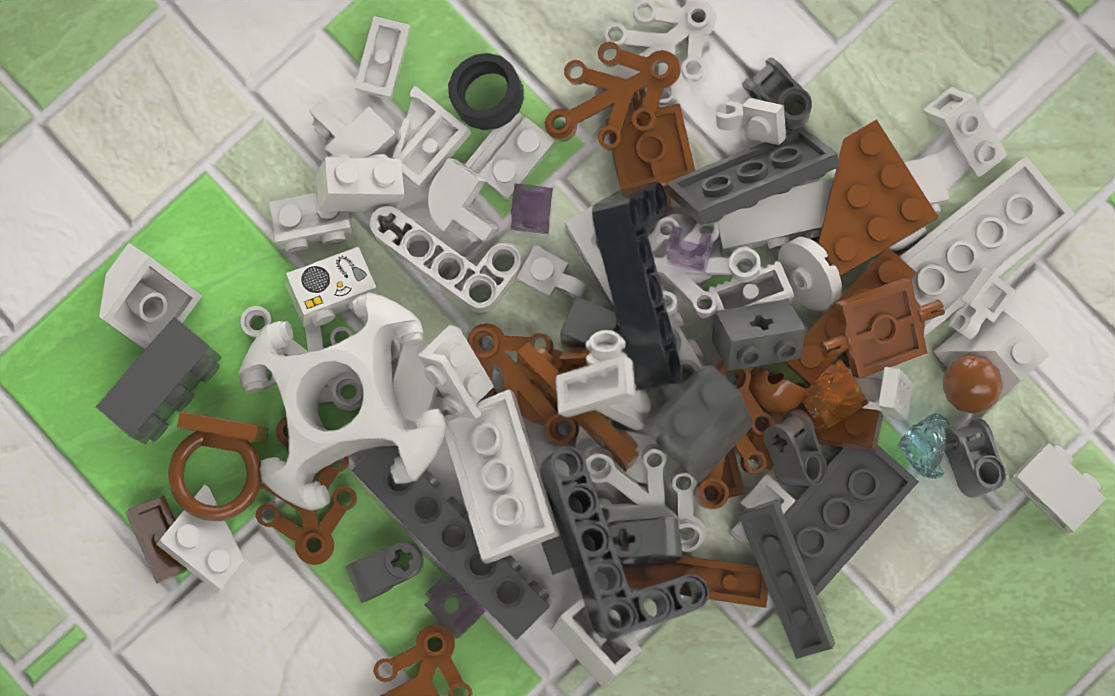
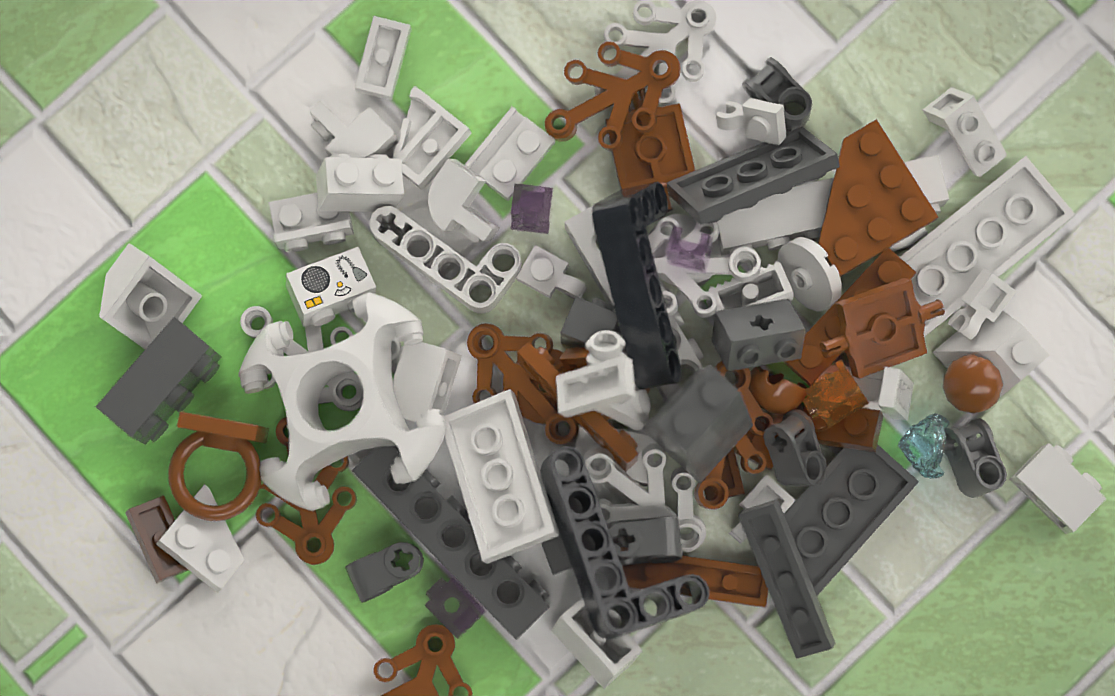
(456, 373): white bracket -> none
(474, 68): black tyre -> none

